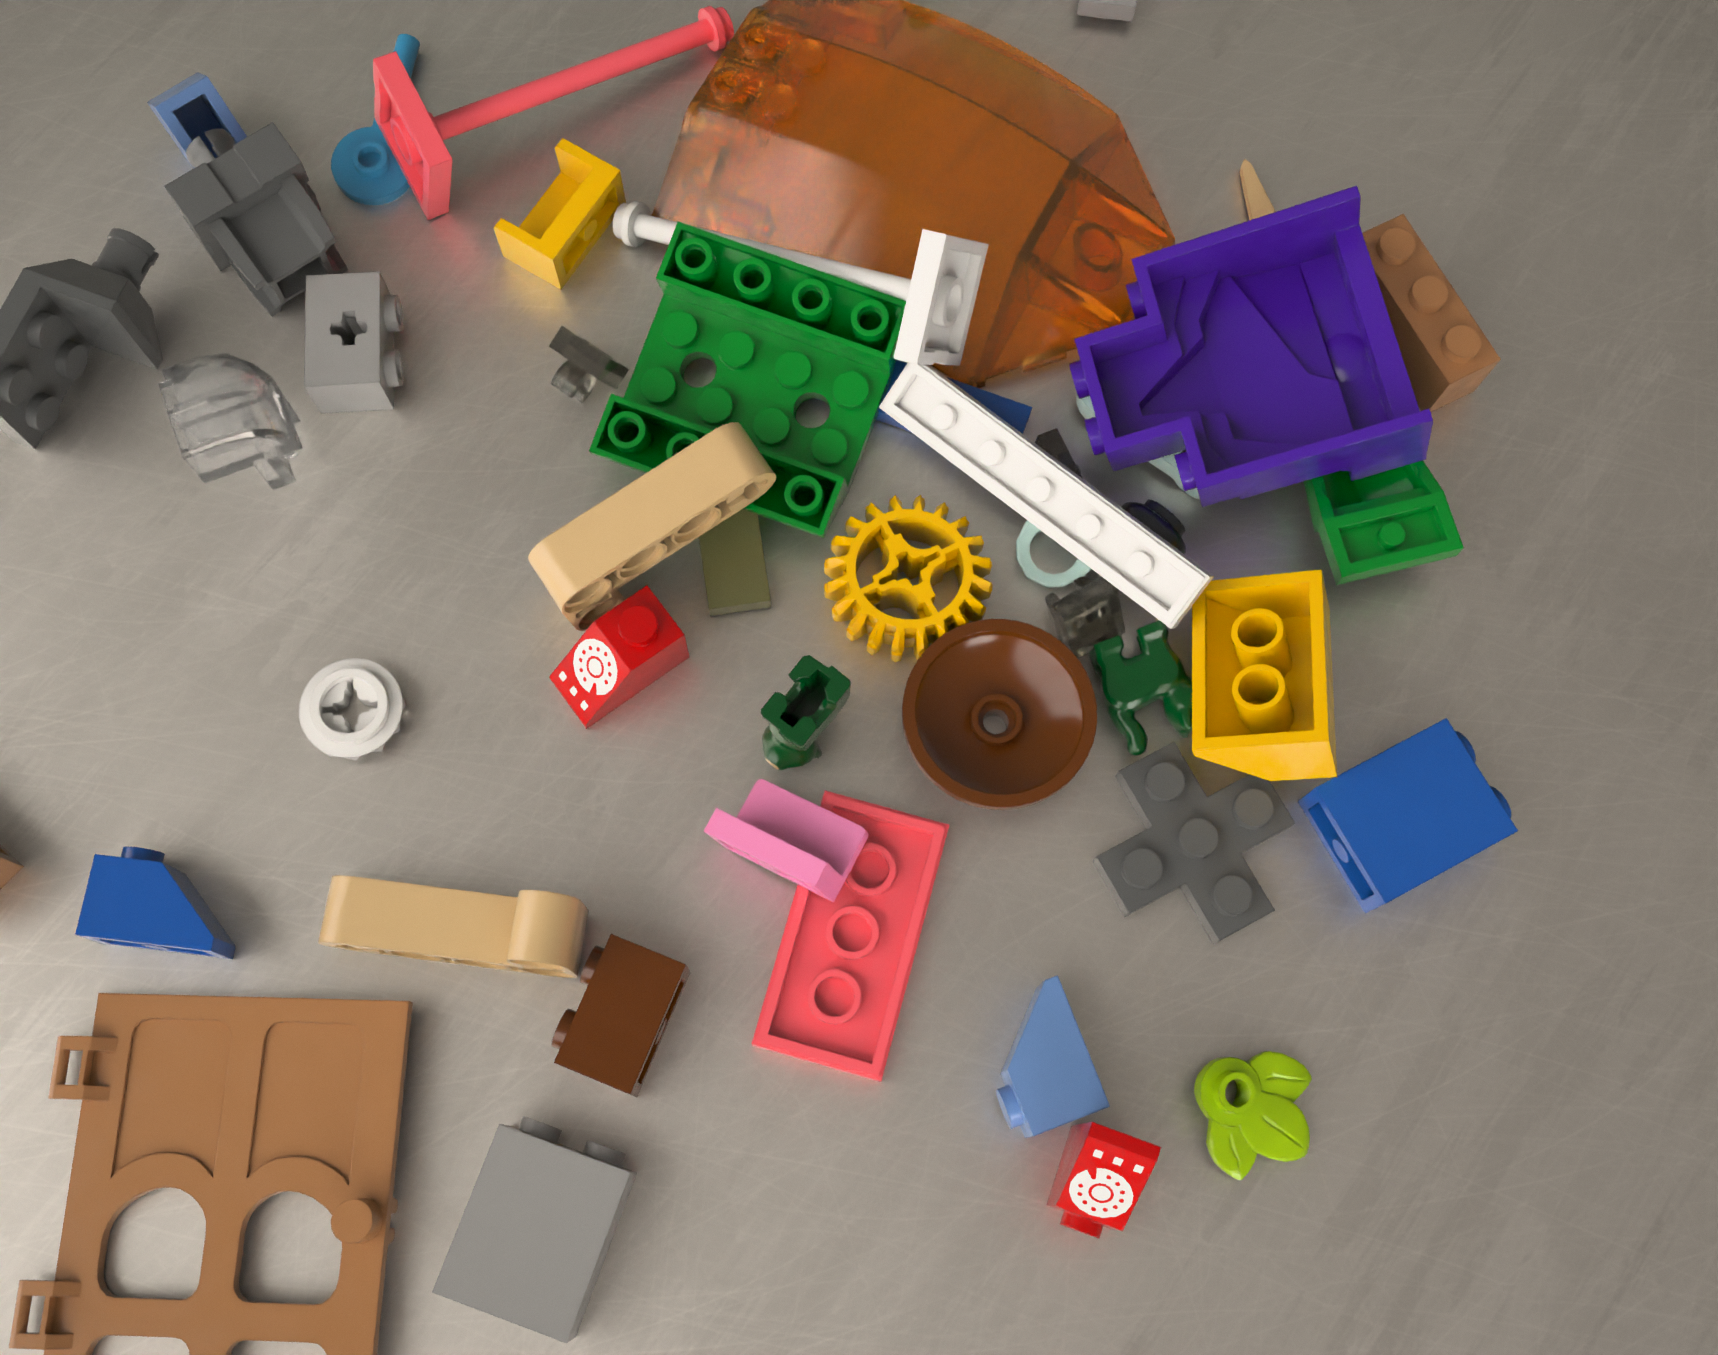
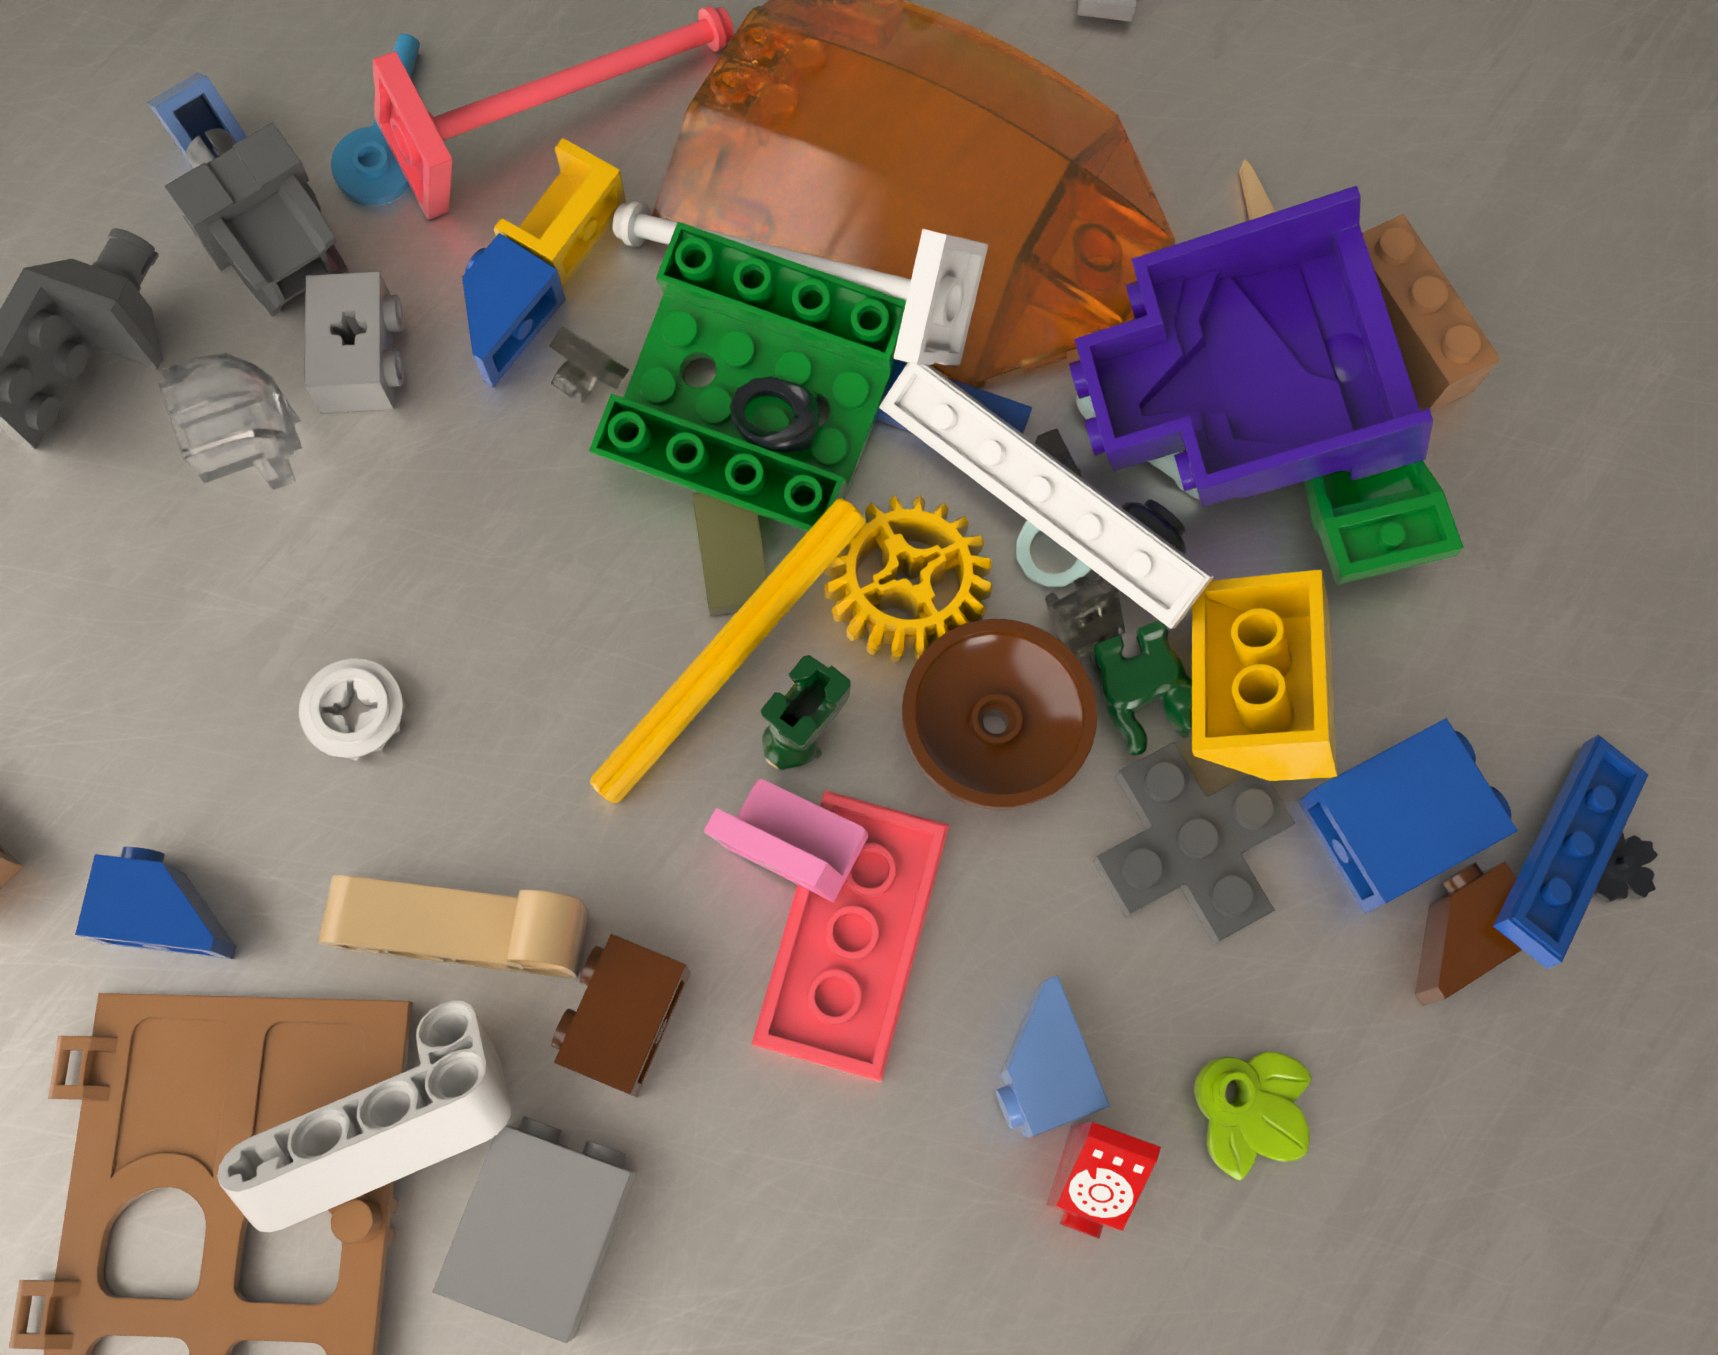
(378, 1132): none -> white beam
(507, 303): none -> blue slope
(619, 657): red slope -> none
(649, 522): tan beam -> none
(727, 651): none -> yellow axle
(794, 438): none -> black piece
(1461, 934): none -> reddish brown slope
(1571, 852): none -> blue tile
(1625, 871): none -> black plant

